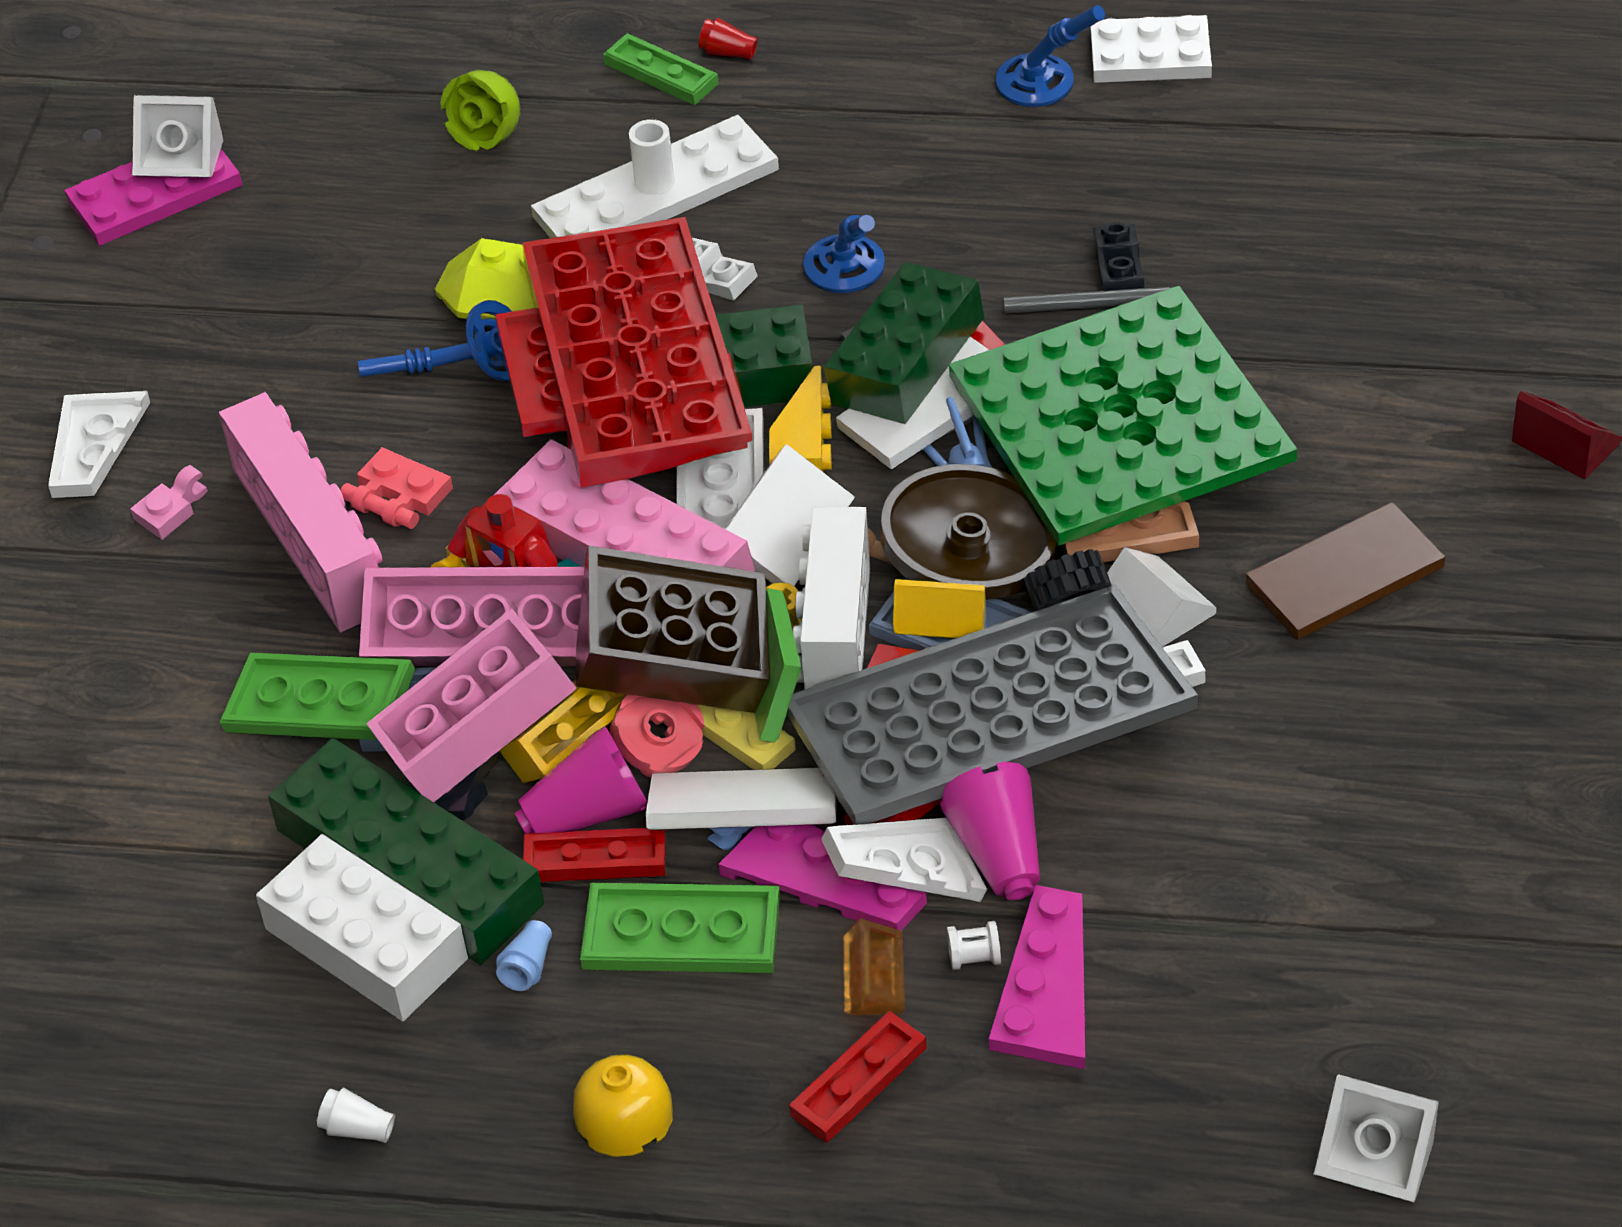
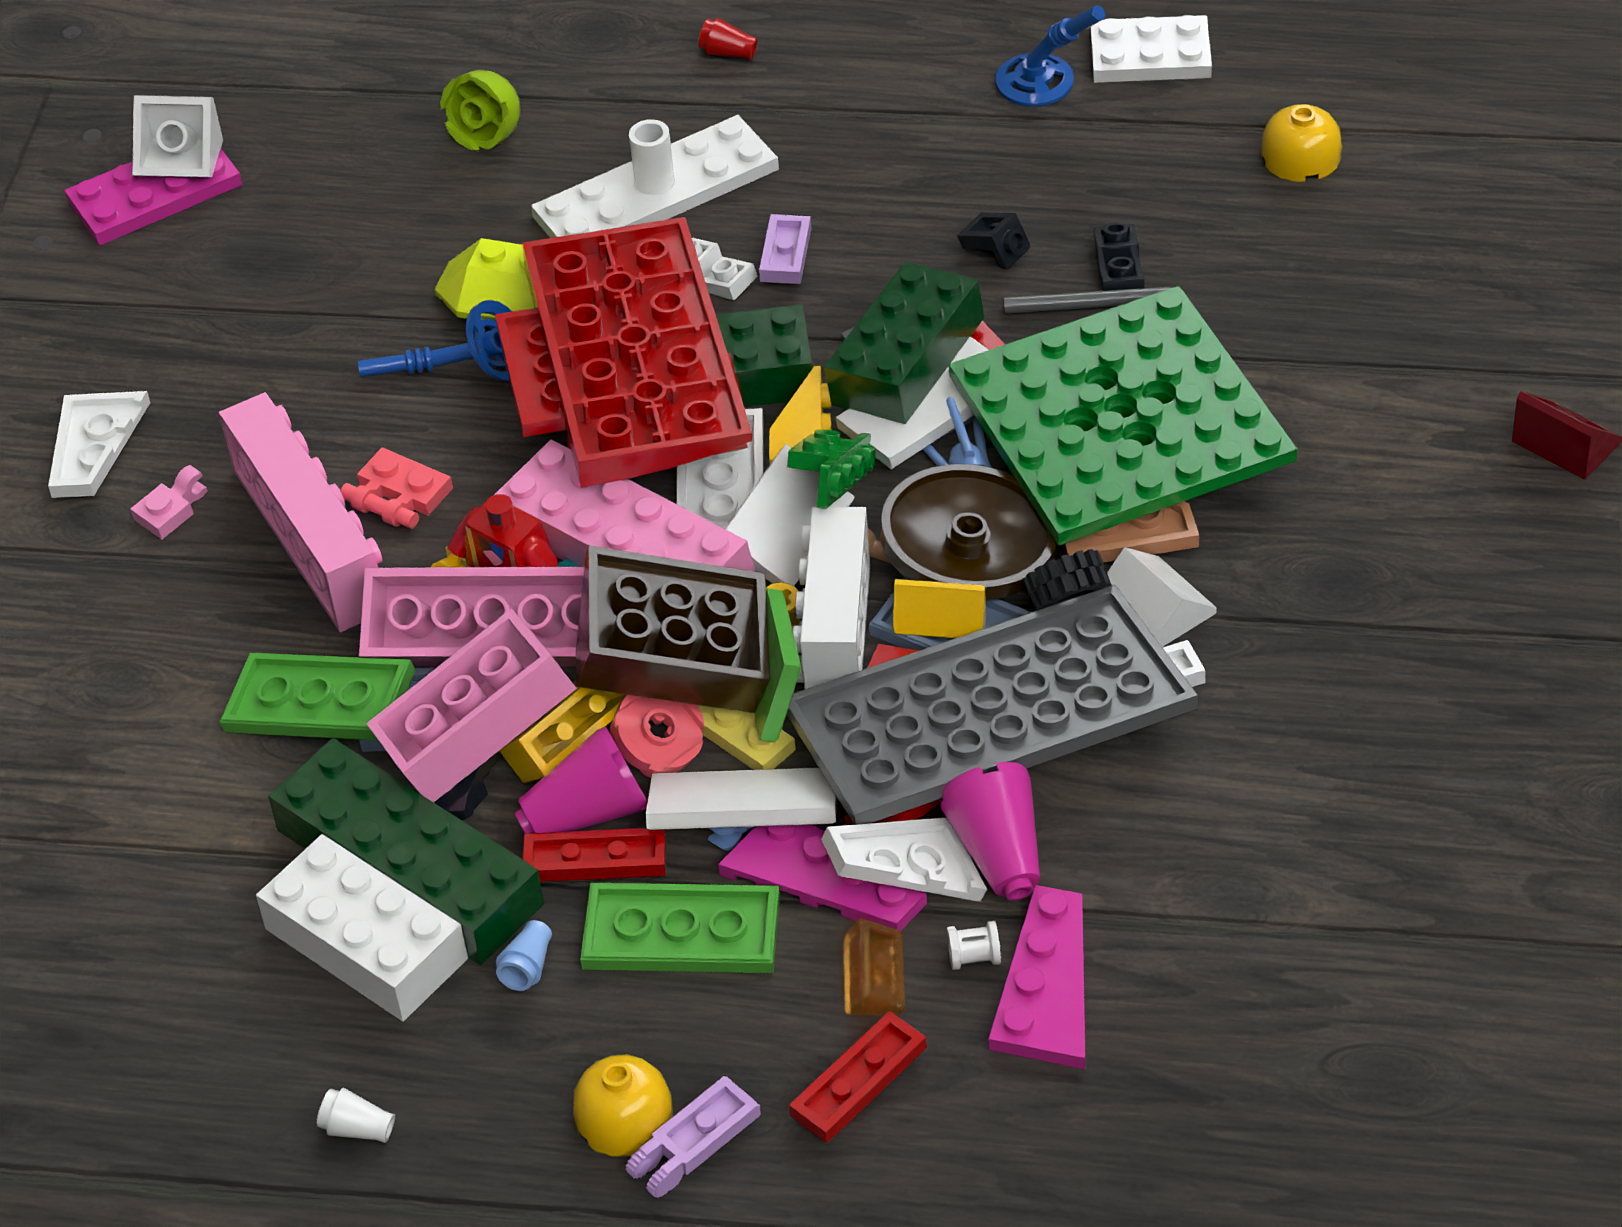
(660, 69): bright green tile -> none
(694, 1135): none -> lavender hinge
(785, 249): none -> lavender plate
(837, 459): none -> green bracket
(845, 258): blue dish -> none
(998, 233): none -> black bracket
(1301, 143): none -> yellow cylinder
(1345, 570): tile -> none
(1377, 1138): white slope -> none

